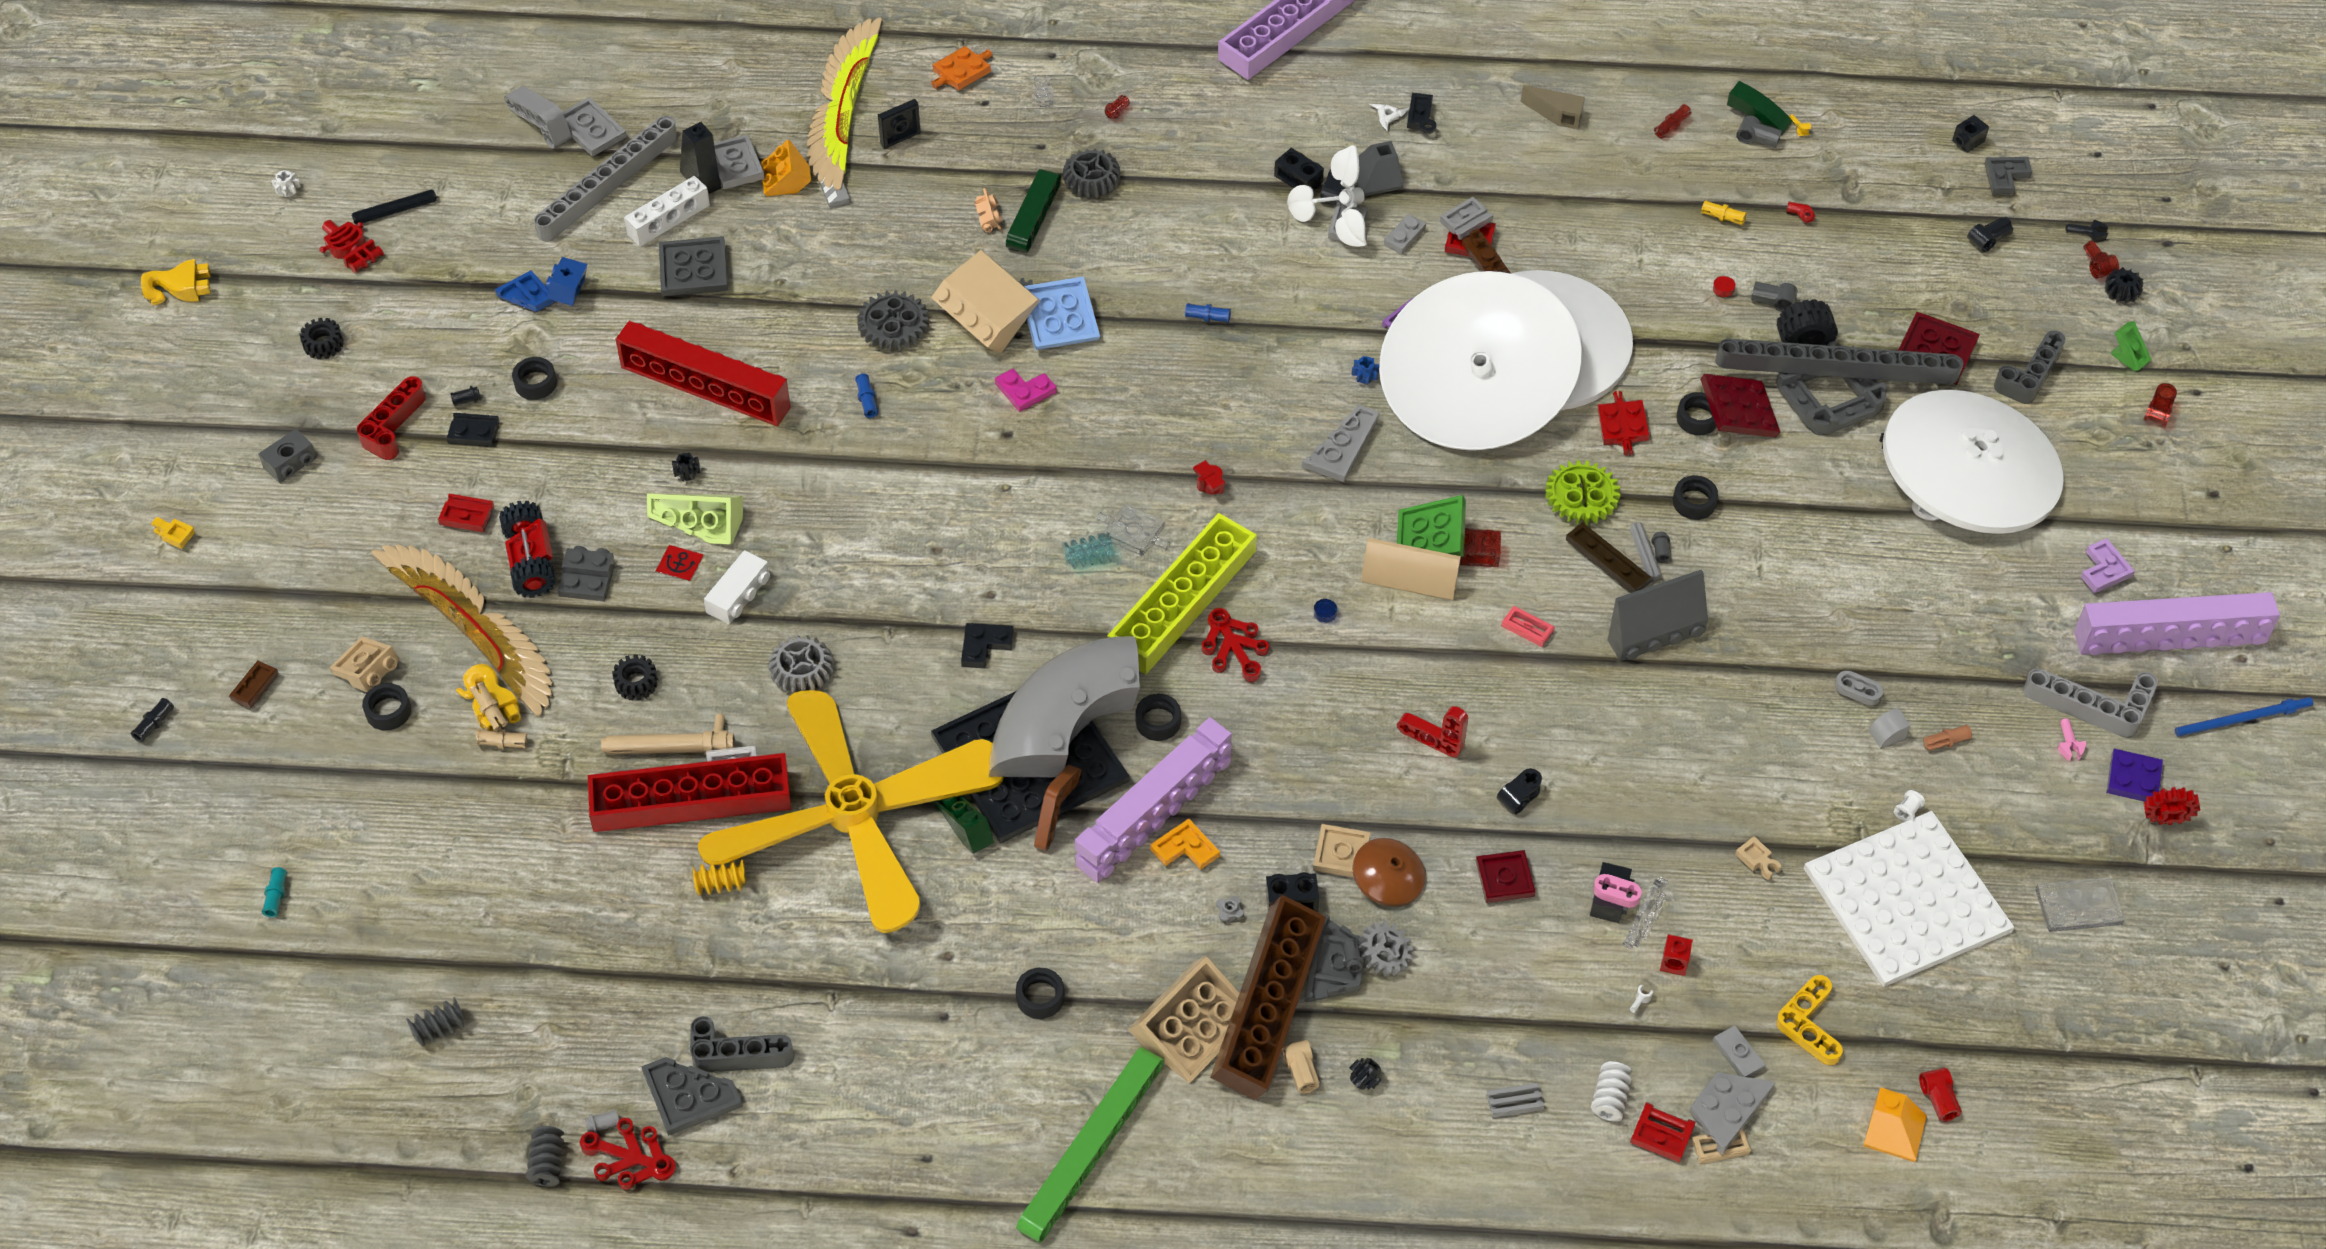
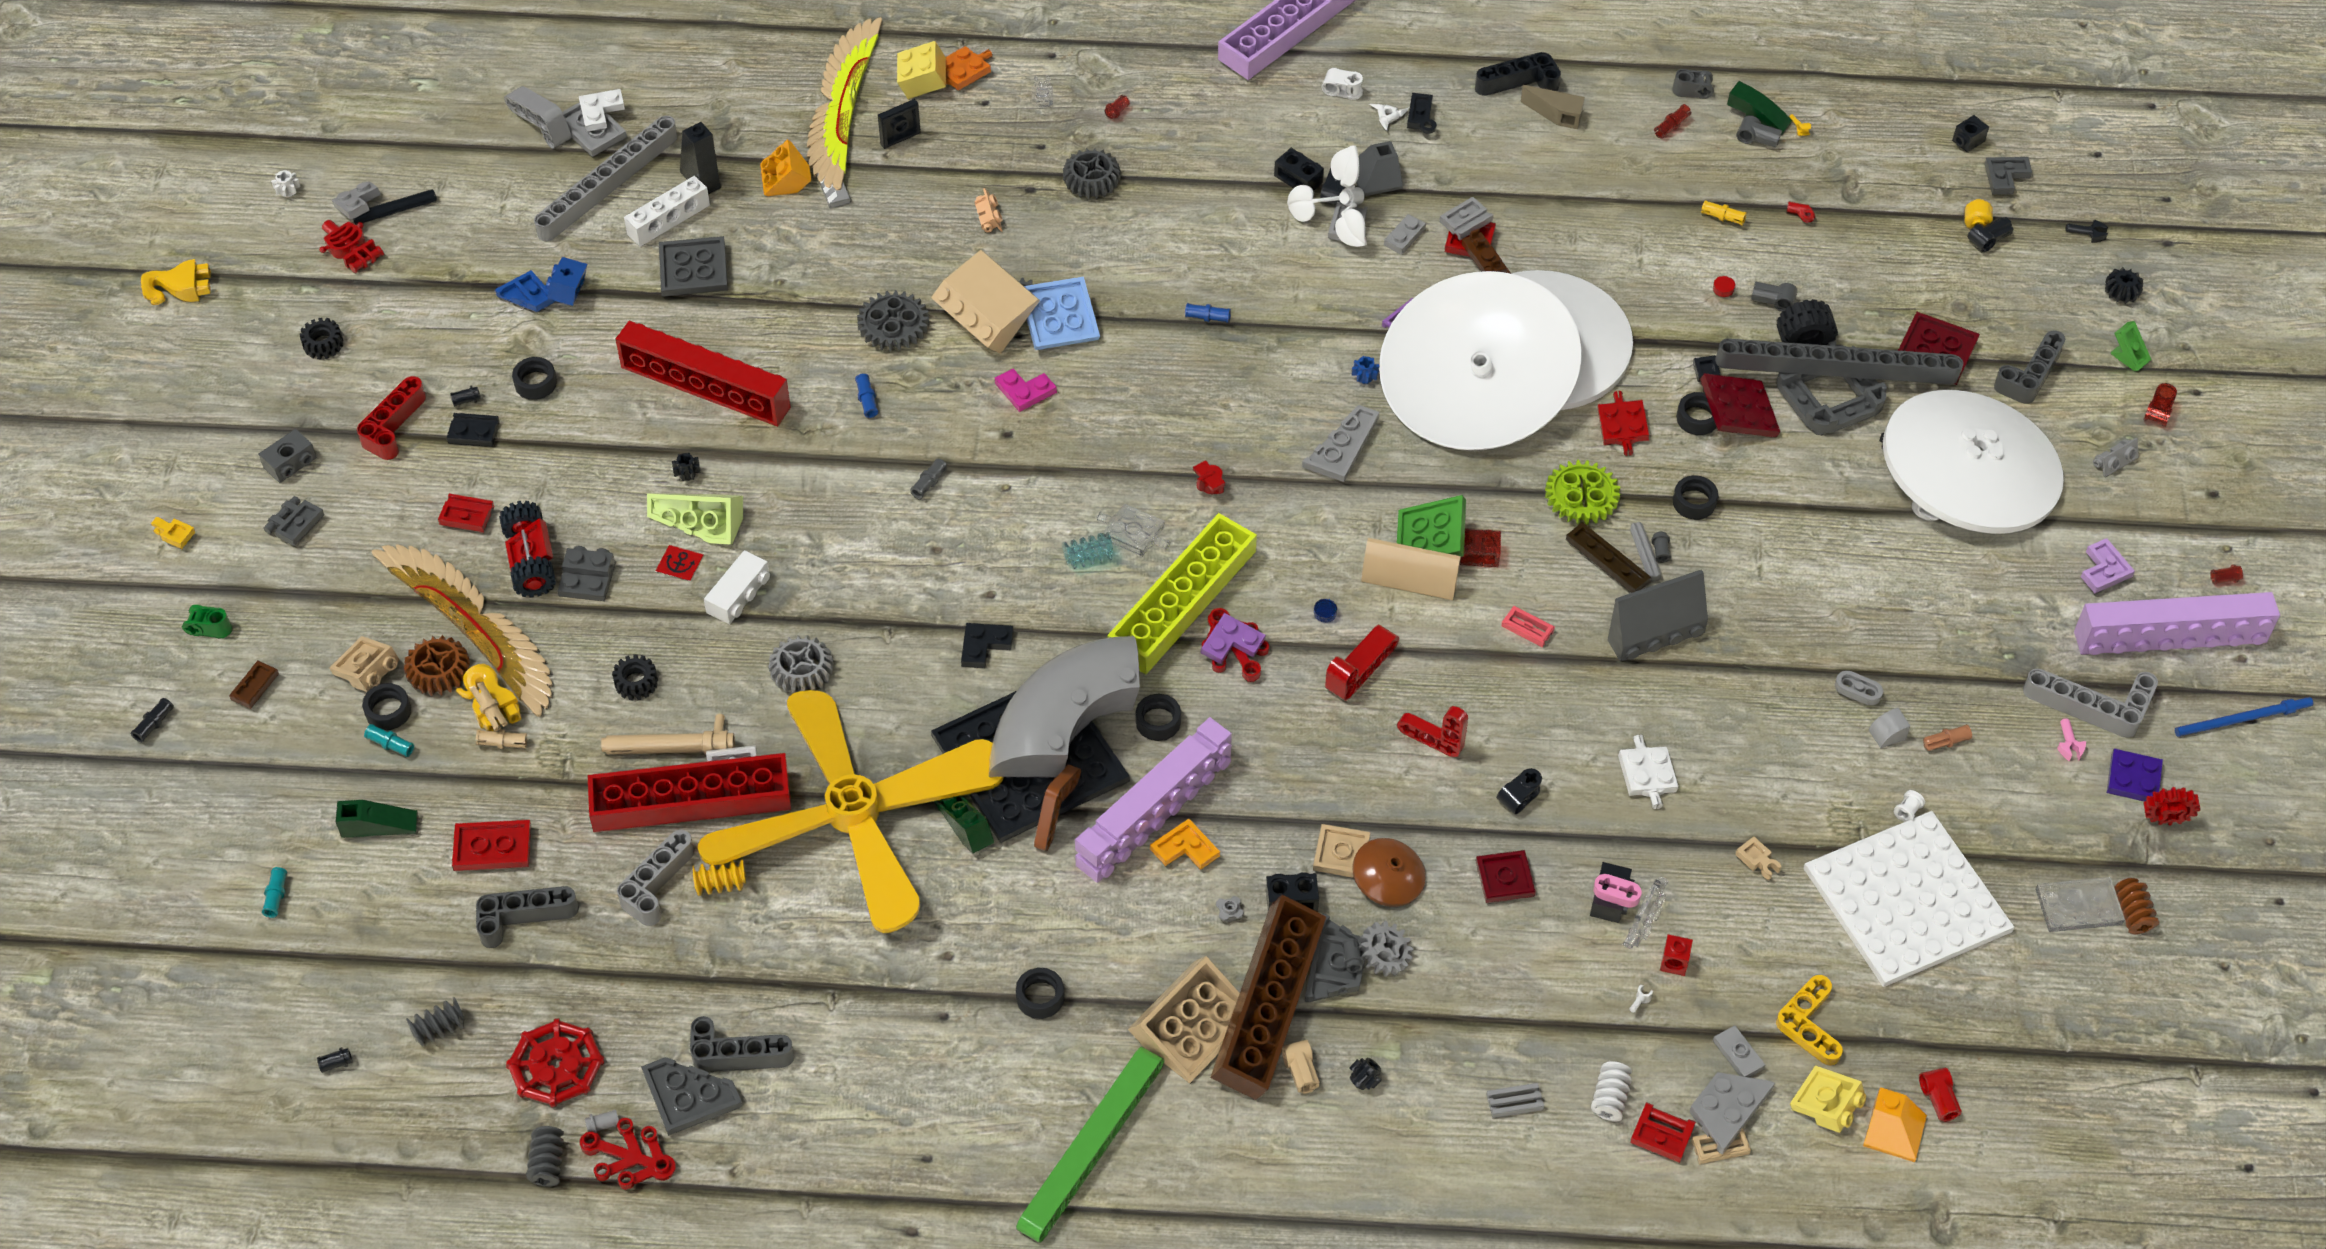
(207, 622): none -> green piece
(297, 524): none -> dark grey plate
(335, 1059): none -> black pin
(353, 202): none -> light grey plate
(371, 818): none -> dark green slope
(389, 740): none -> teal pin
(450, 666): none -> dark orange gear
(491, 845): none -> red plate
(549, 1050): none -> red plate
(557, 901): none -> dark grey beam
(595, 105): none -> white plate
(677, 851): none -> light grey beam
(737, 162): light grey plate -> none
(921, 69): none -> light yellow brick
(928, 478): none -> dark grey pin
(1033, 210): dark green beam -> none
(1231, 633): none -> medium lavender plate
(1341, 83): none -> white piece
(1348, 675): none -> red beam
(1519, 72): none -> black beam
(1648, 771): none -> white plate
(1691, 83): none -> dark grey piece
(1705, 365): none -> black plate
(1829, 1098): none -> light yellow plate
(1978, 212): none -> yellow head
(2101, 263): clear red axle -> none
(2118, 456): none -> light grey hinge
(2136, 906): none -> dark orange piece
(2228, 574): none -> clear red pin

